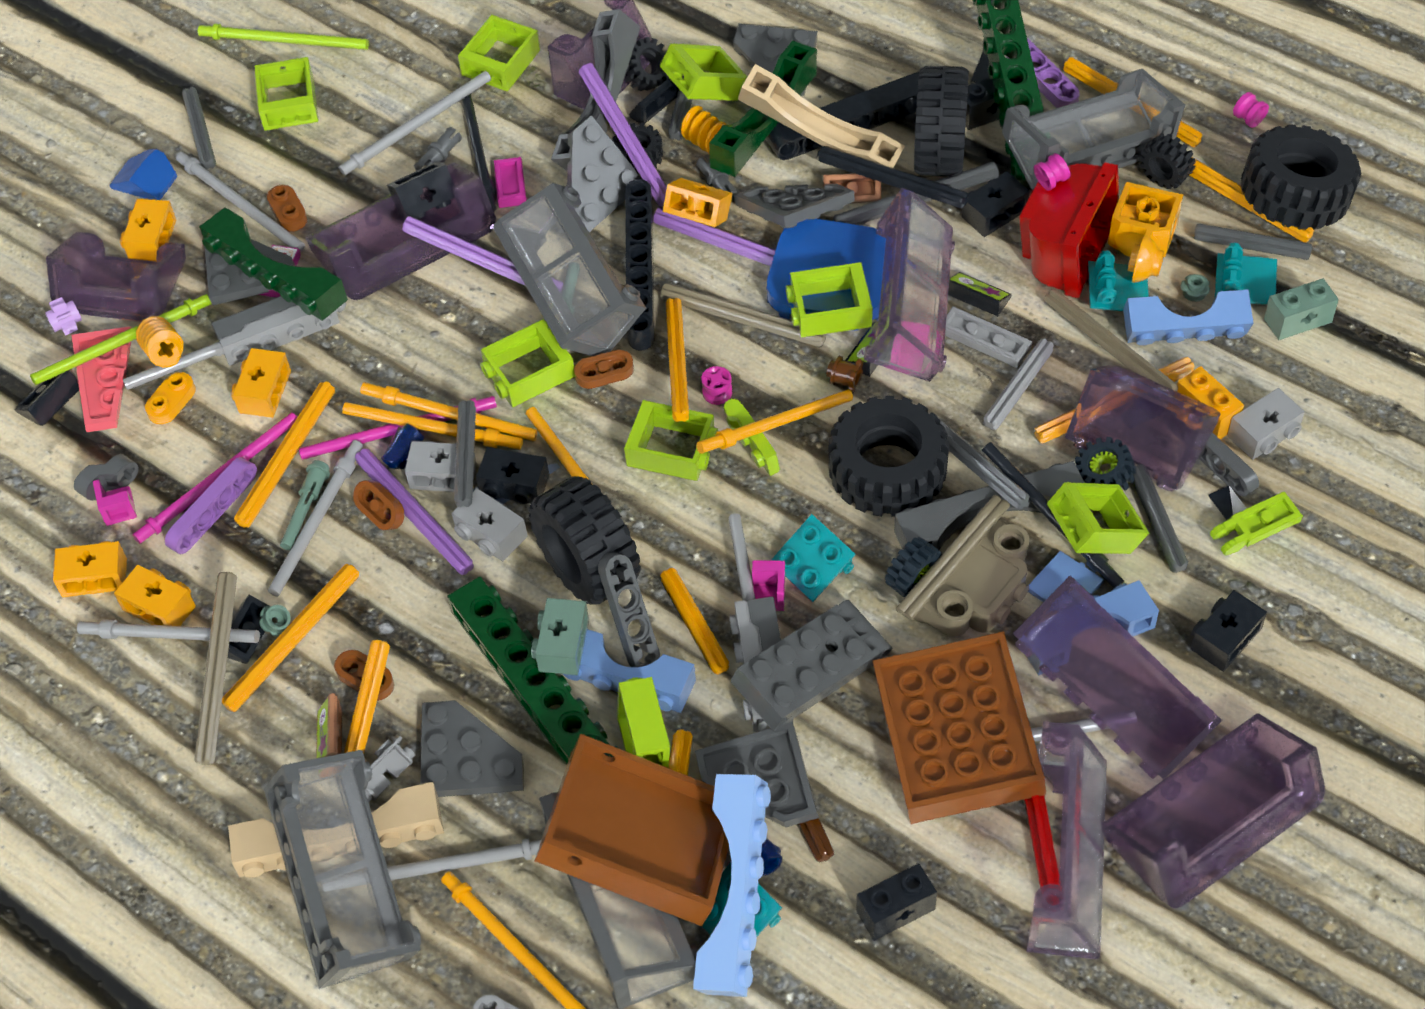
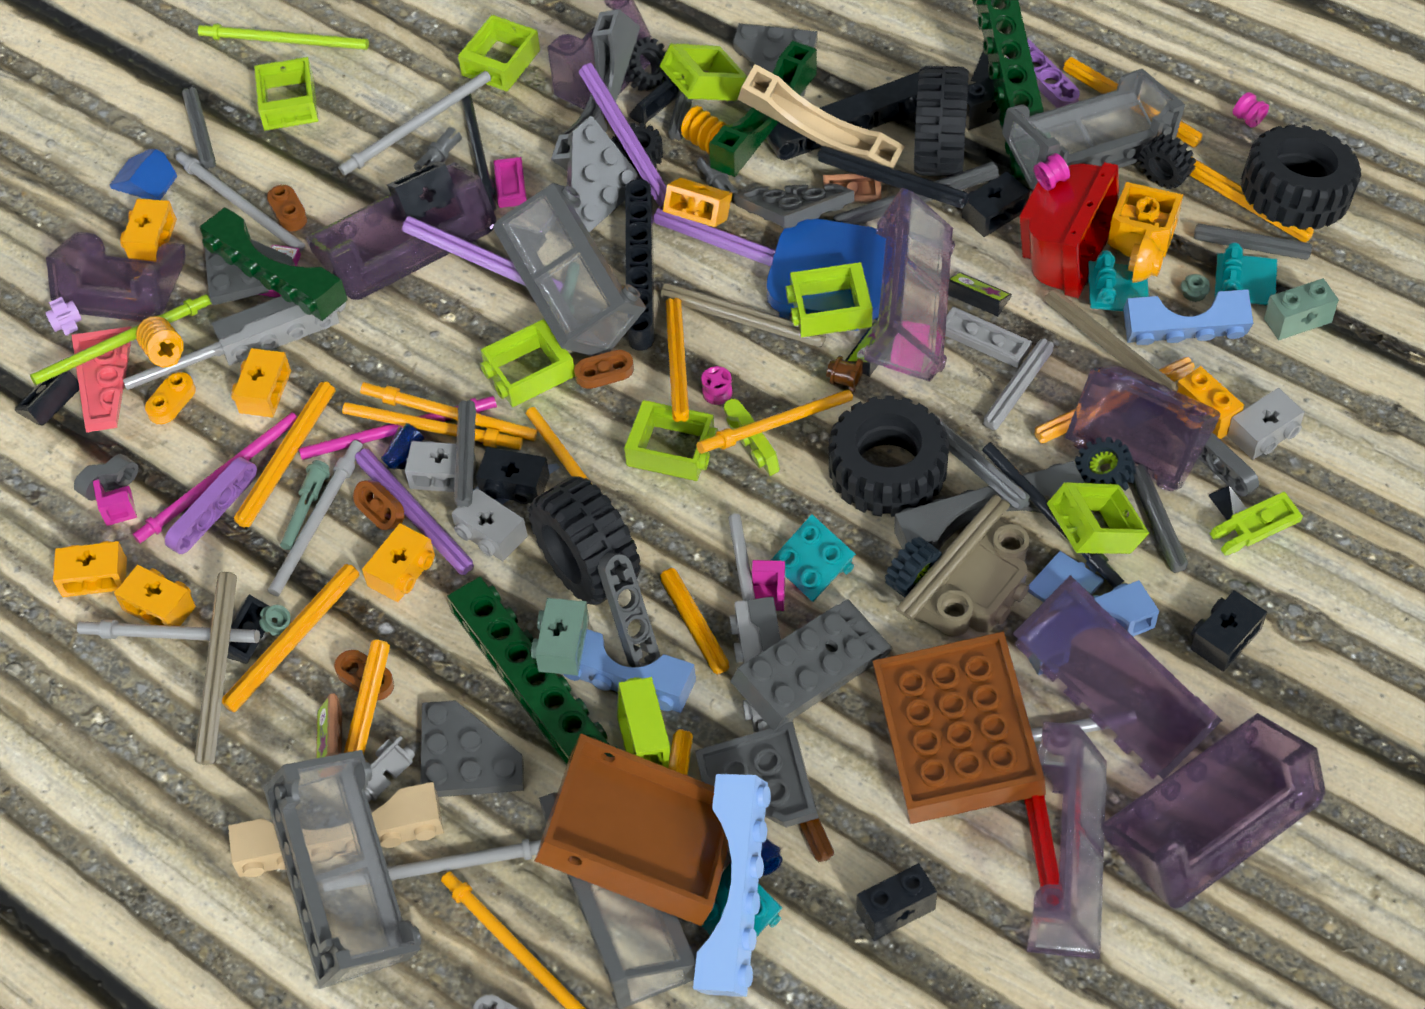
(399, 562): none -> light orange brick

